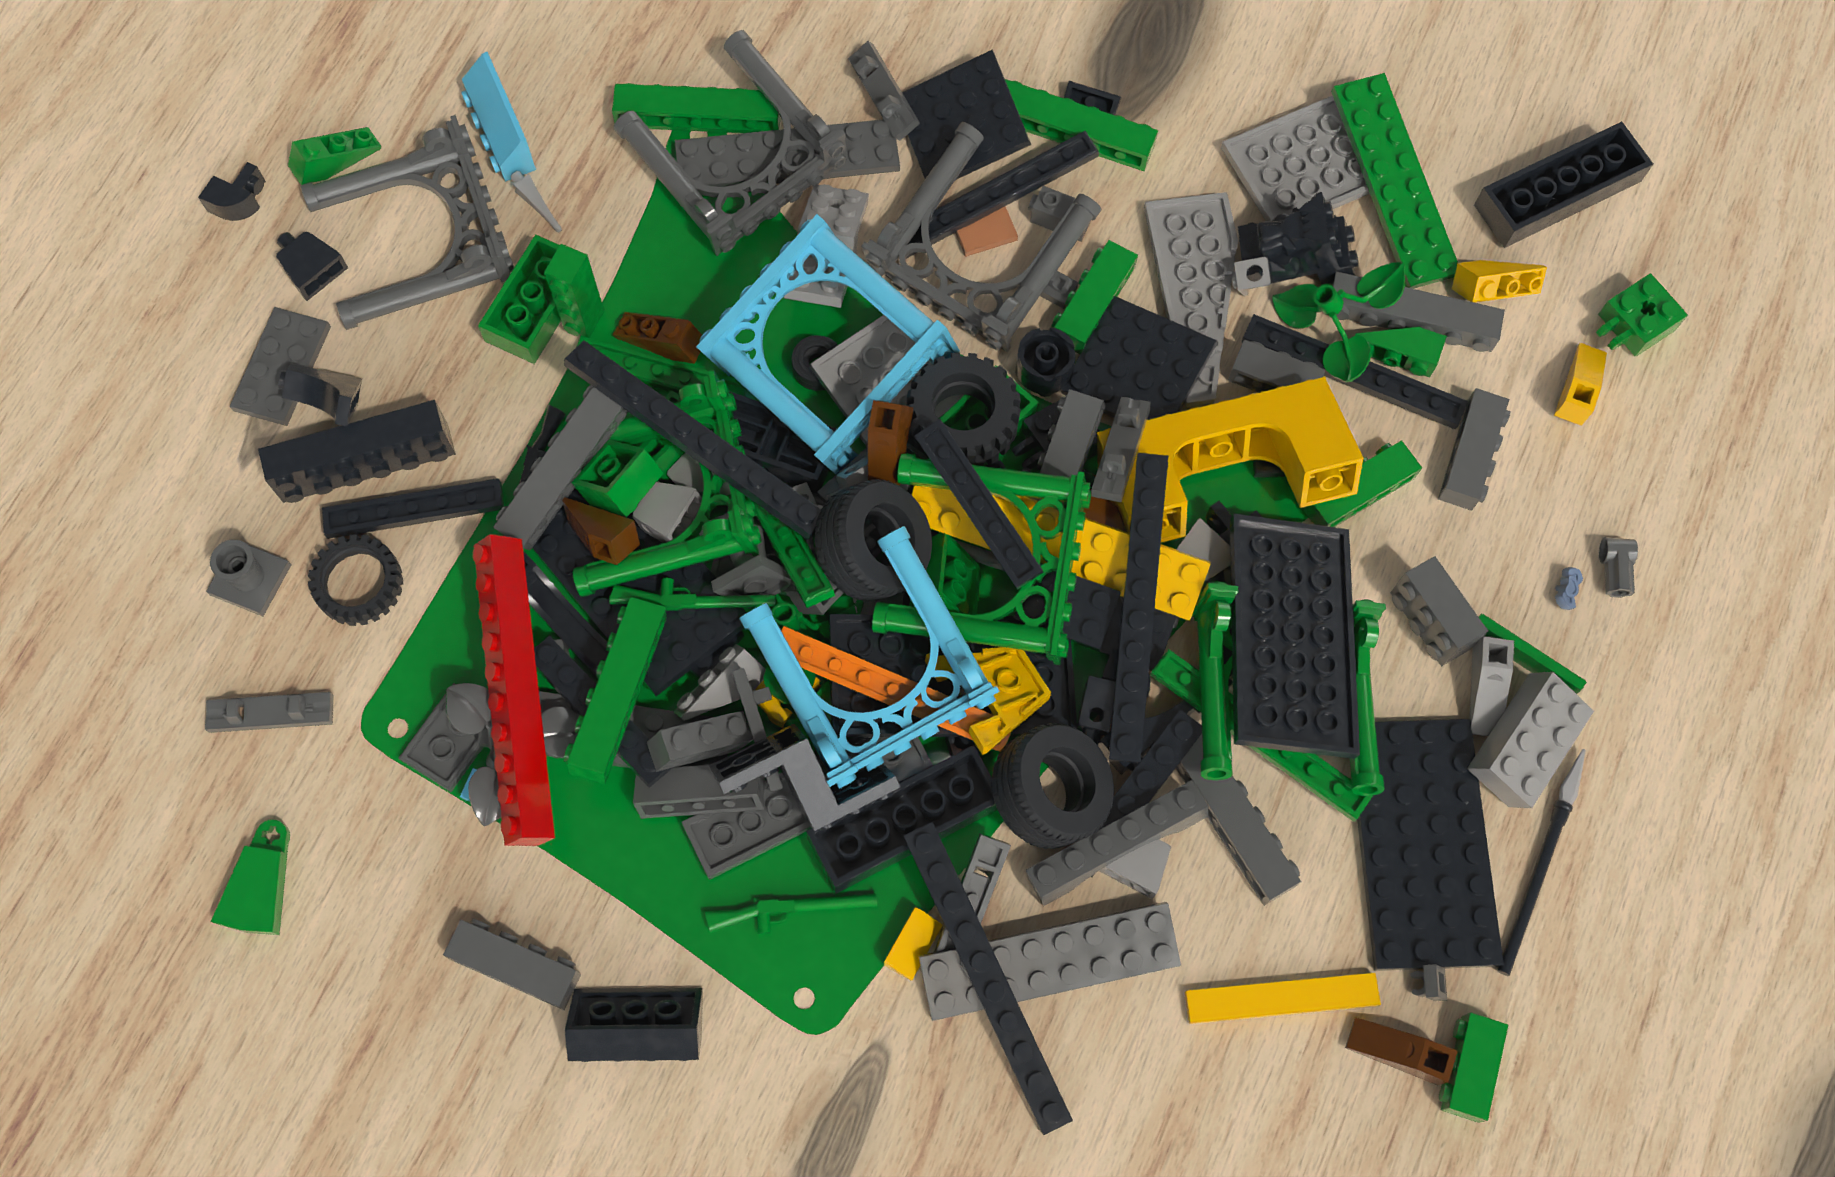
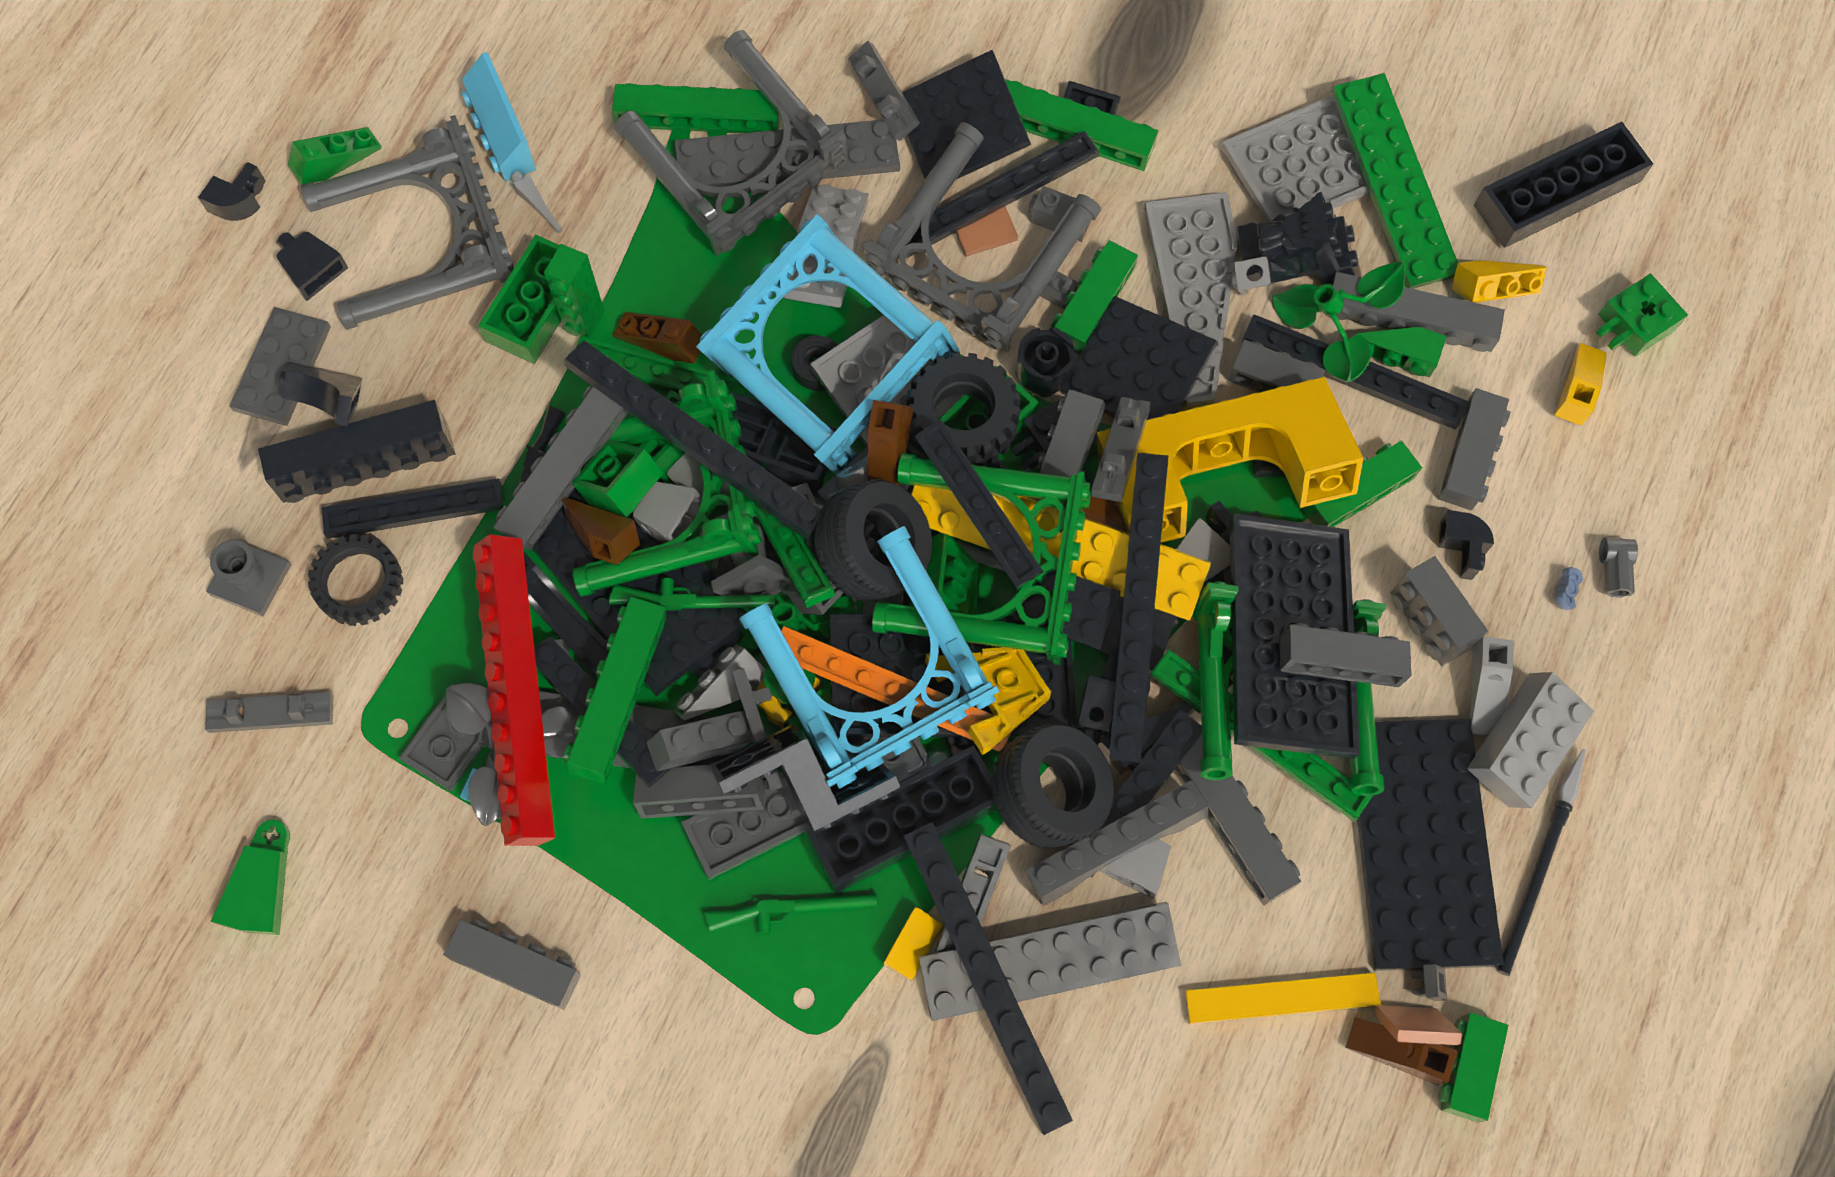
(634, 1024): black slope -> none
(1345, 655): none -> dark grey brick
(1418, 1025): none -> nougat tile
(1466, 534): none -> black brick
(1531, 657): green tile -> none

